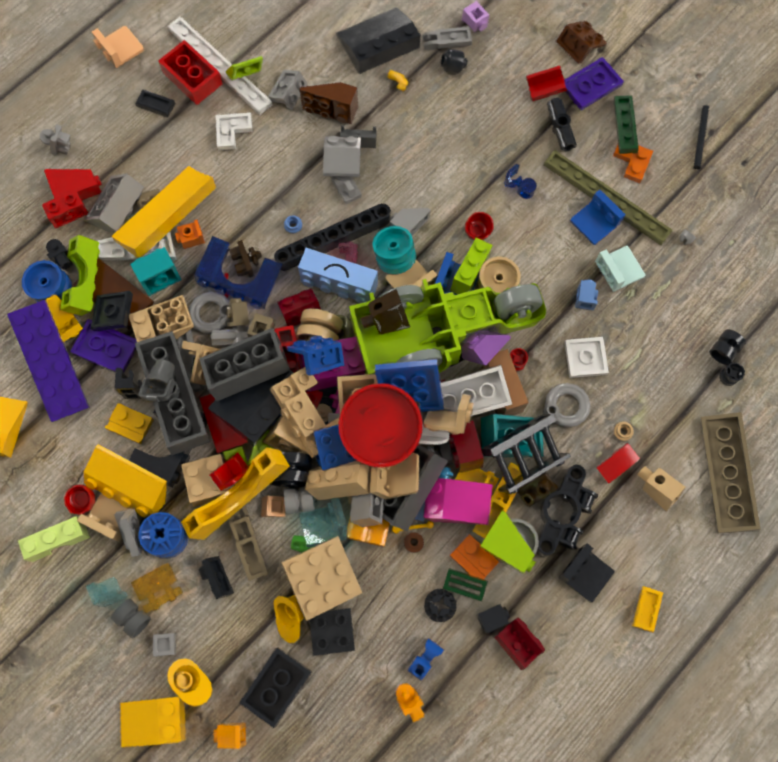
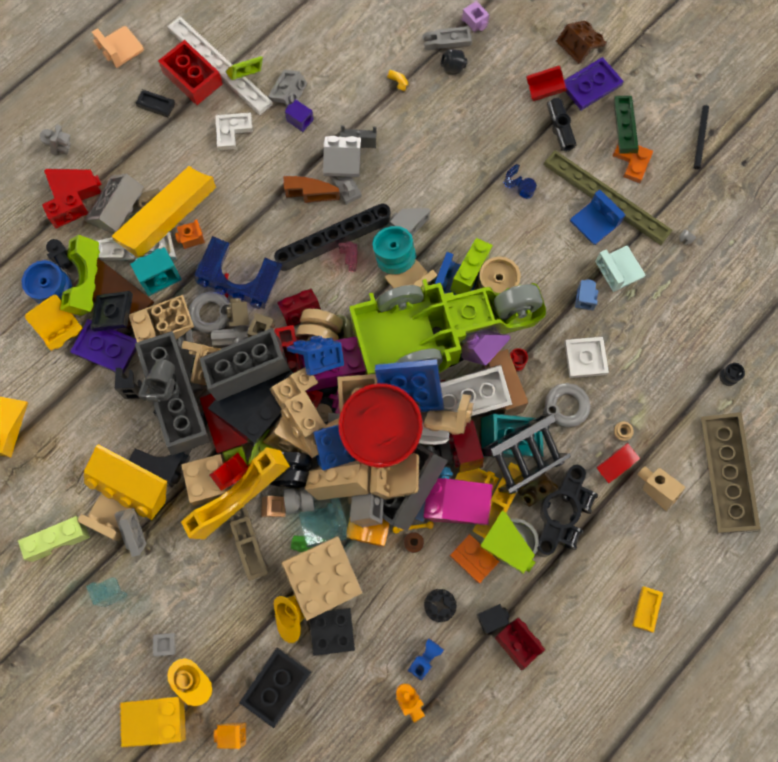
(48, 360): dark purple plate -> none
(79, 499): red hair -> none
(129, 423): yellow plate -> none
(129, 617): dark grey wheel -> none
(154, 582): clear yellow plate -> none
(173, 541): blue wheel -> none
(218, 580): black hinge -> none
(245, 267): dark brown hips -> none
(290, 220): medium blue plate -> none
(299, 115): none -> dark purple brick
(311, 189): none -> dark orange slope
(331, 101): reddish brown slope -> none
(337, 276): light blue brick -> none
(379, 39): black slope -> none
(386, 314): dark brown torso -> none
(469, 577): dark green tile -> none
(479, 226): red hair -> none
(586, 573): black bracket -> none
(727, 347): black wheel -> none

